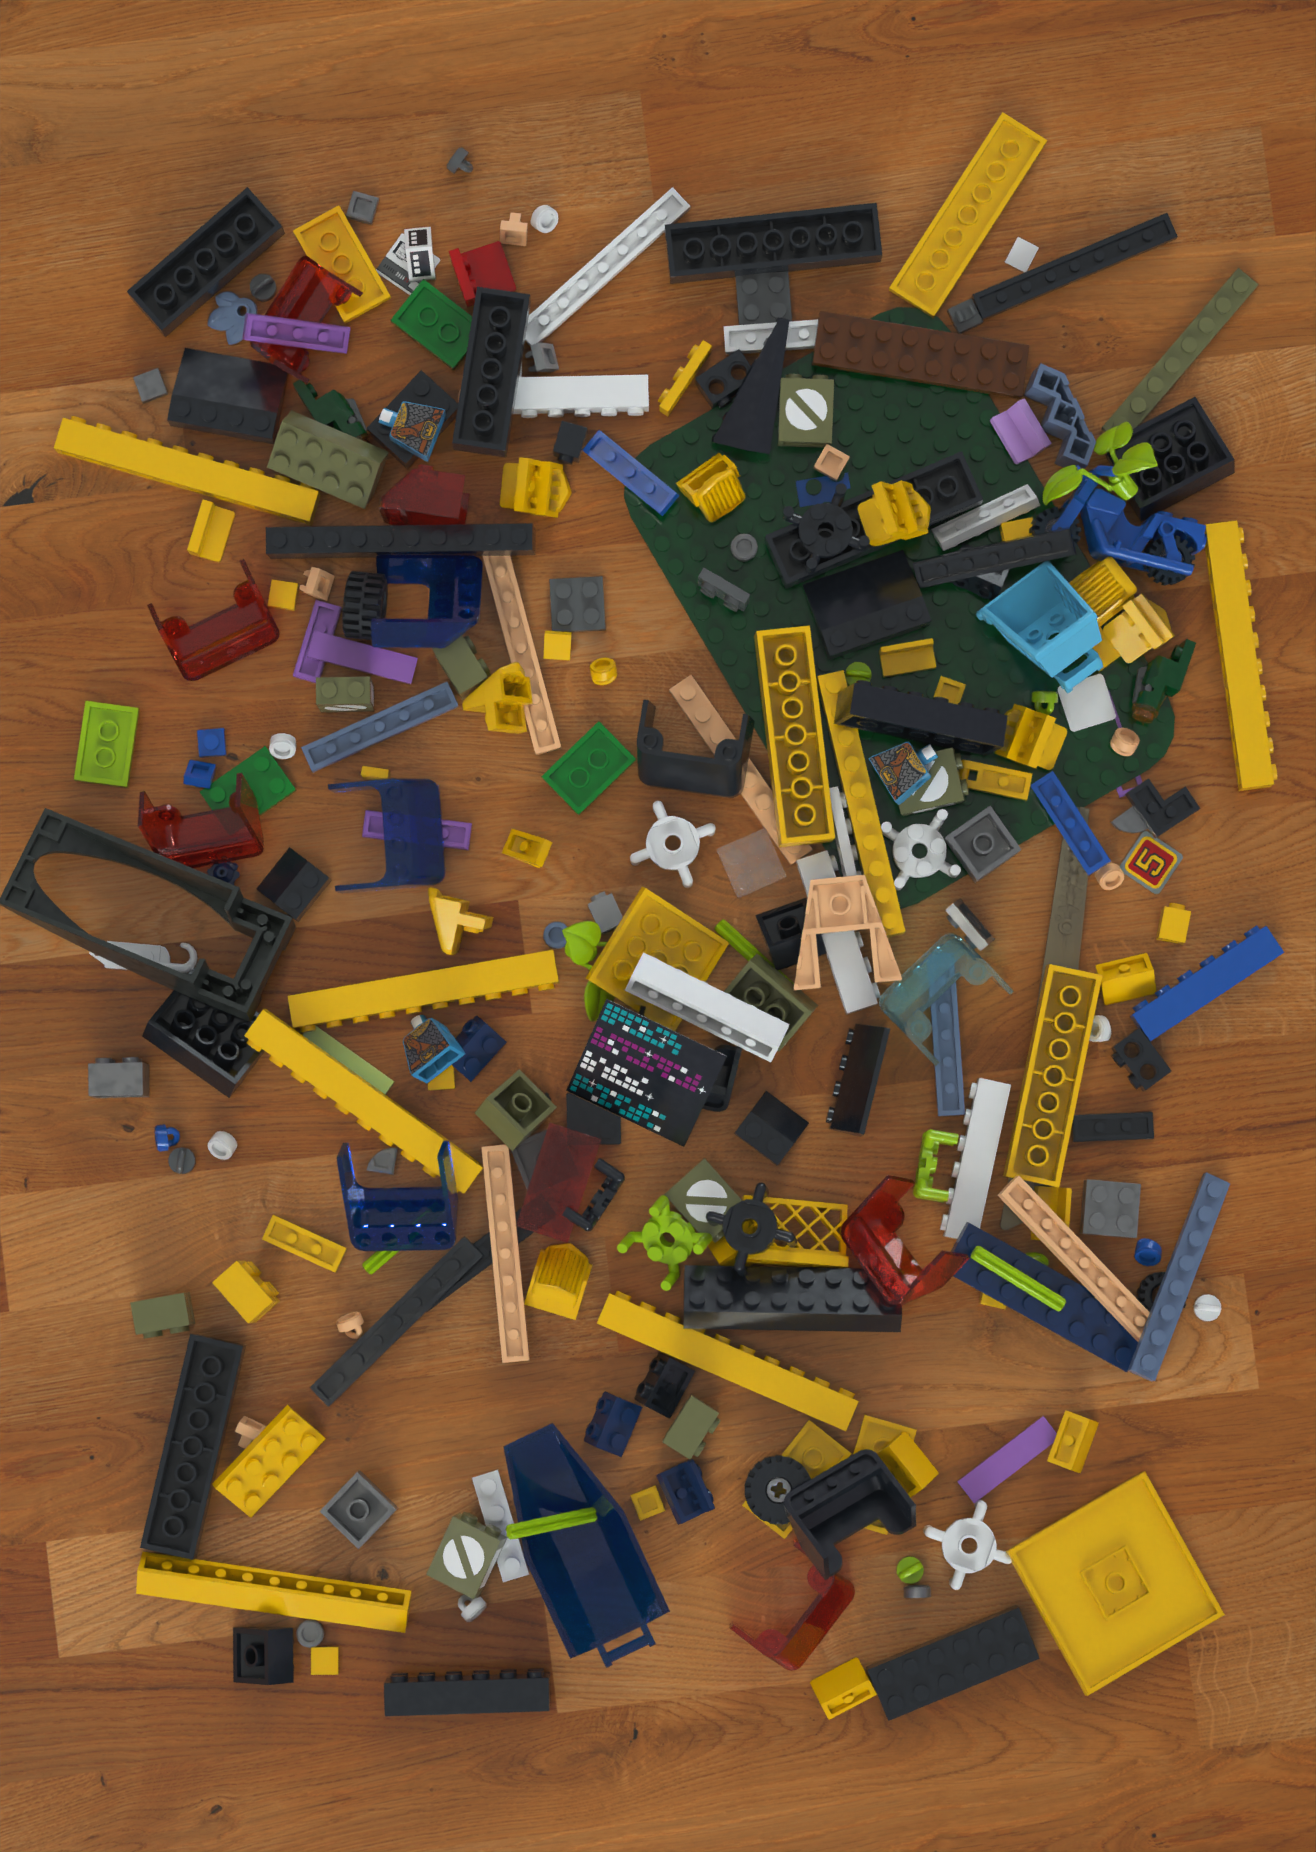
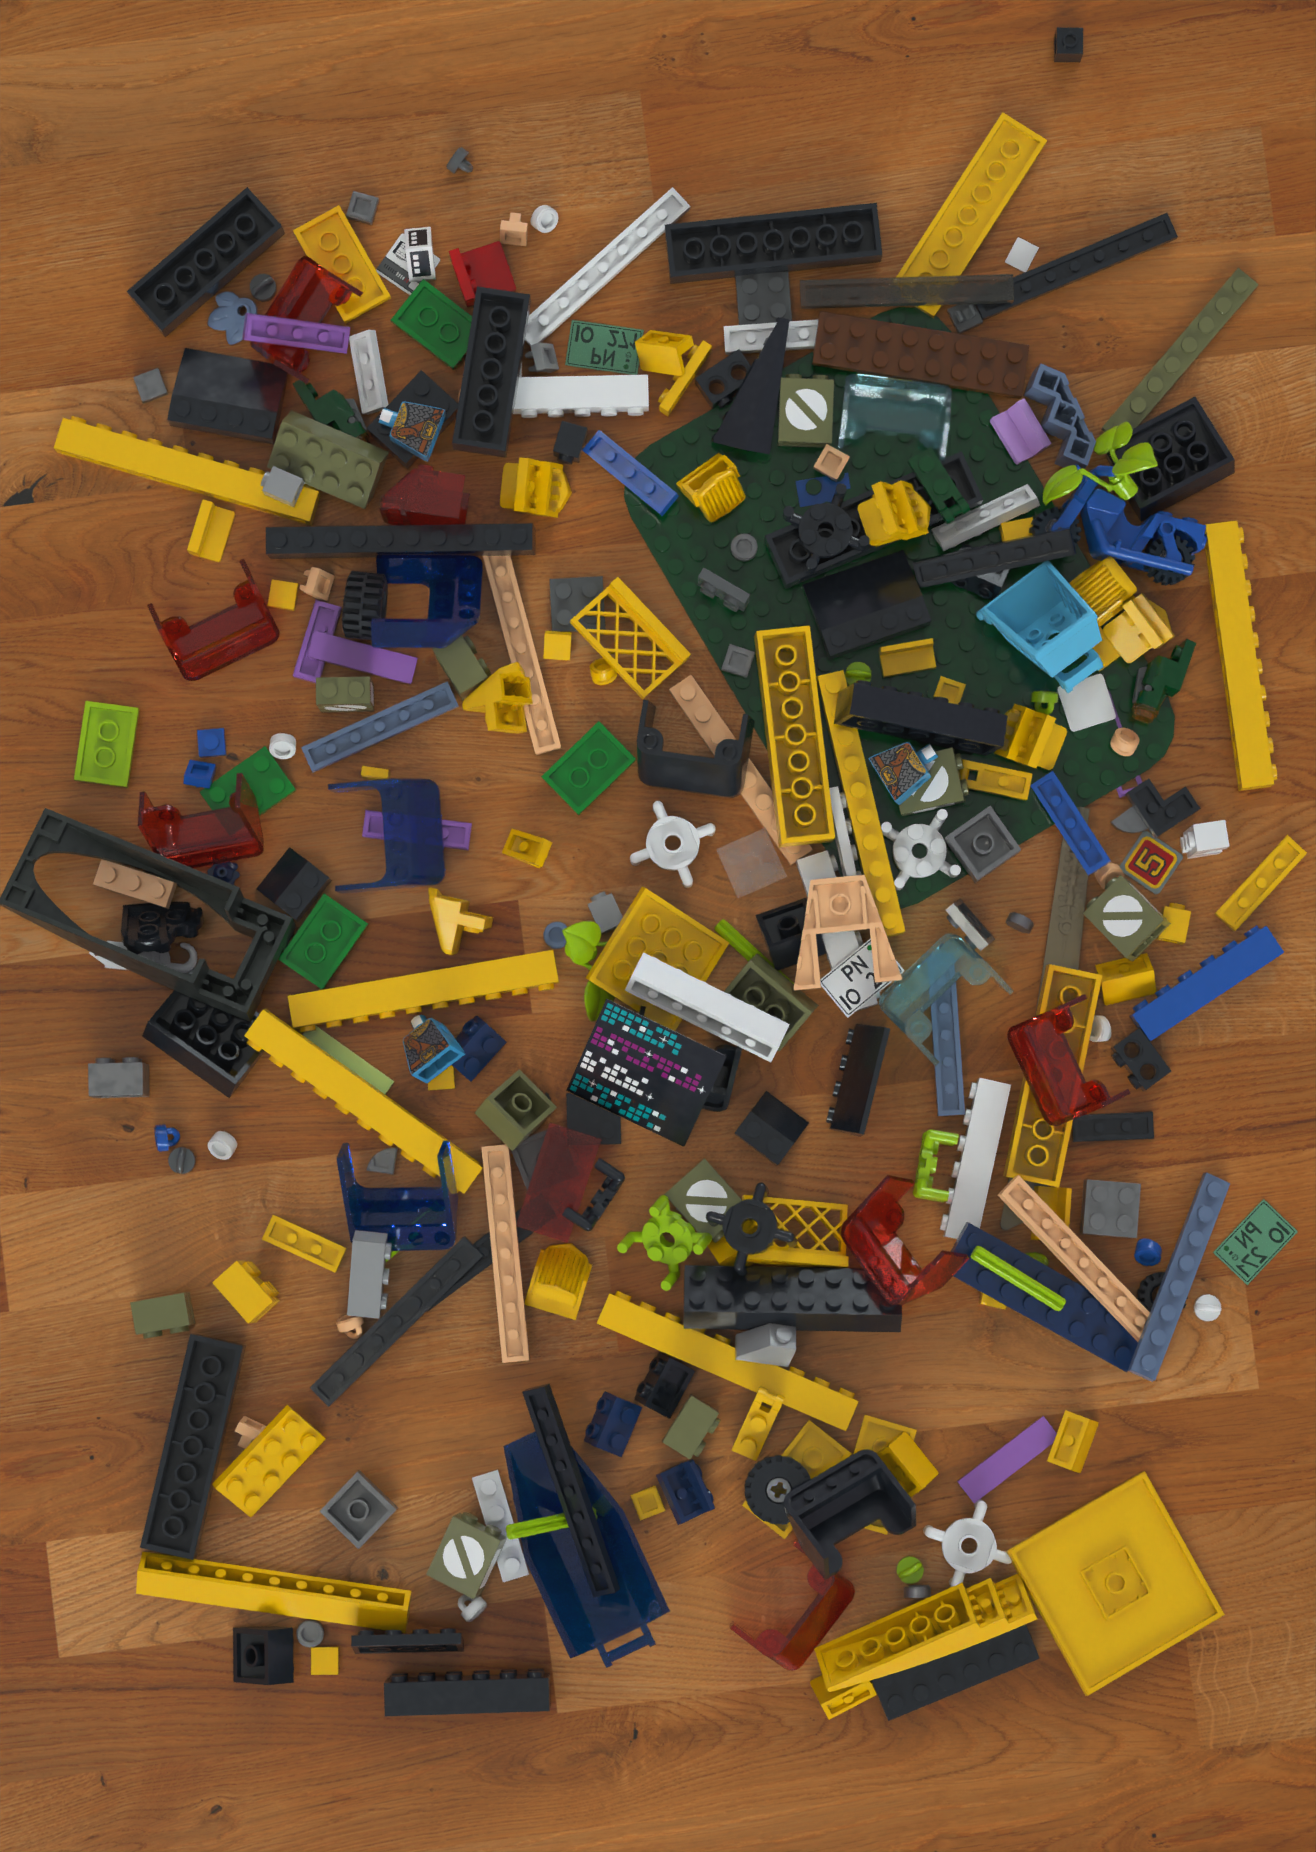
(135, 883): none -> light nougat plate
(155, 928): none -> black plate
(282, 486): none -> light grey brick
(323, 941): none -> green plate
(368, 371): none -> white plate
(368, 1274): none -> light grey brick
(396, 1642): none -> black plate
(571, 1490): none -> black plate
(603, 347): none -> clear green sticker
(646, 622): none -> yellow fence
(662, 352): none -> yellow panel
(738, 661): none -> flat silver tile
(757, 1424): none -> yellow plate
(767, 1345): none -> light grey slope
(853, 980): none -> white sticker
(896, 407): none -> clear light blue windscreen
(906, 291): none -> clear smoke plate
(926, 1631): none -> yellow slope
(938, 484): none -> dark green plate
(1019, 922): none -> flat silver tile
(1052, 1068): none -> clear red windscreen
(1068, 44): none -> black brick
(1126, 917): none -> olive brick
(1205, 839): none -> white arch
(1255, 1242): none -> clear green sticker
(1260, 883): none -> yellow tile

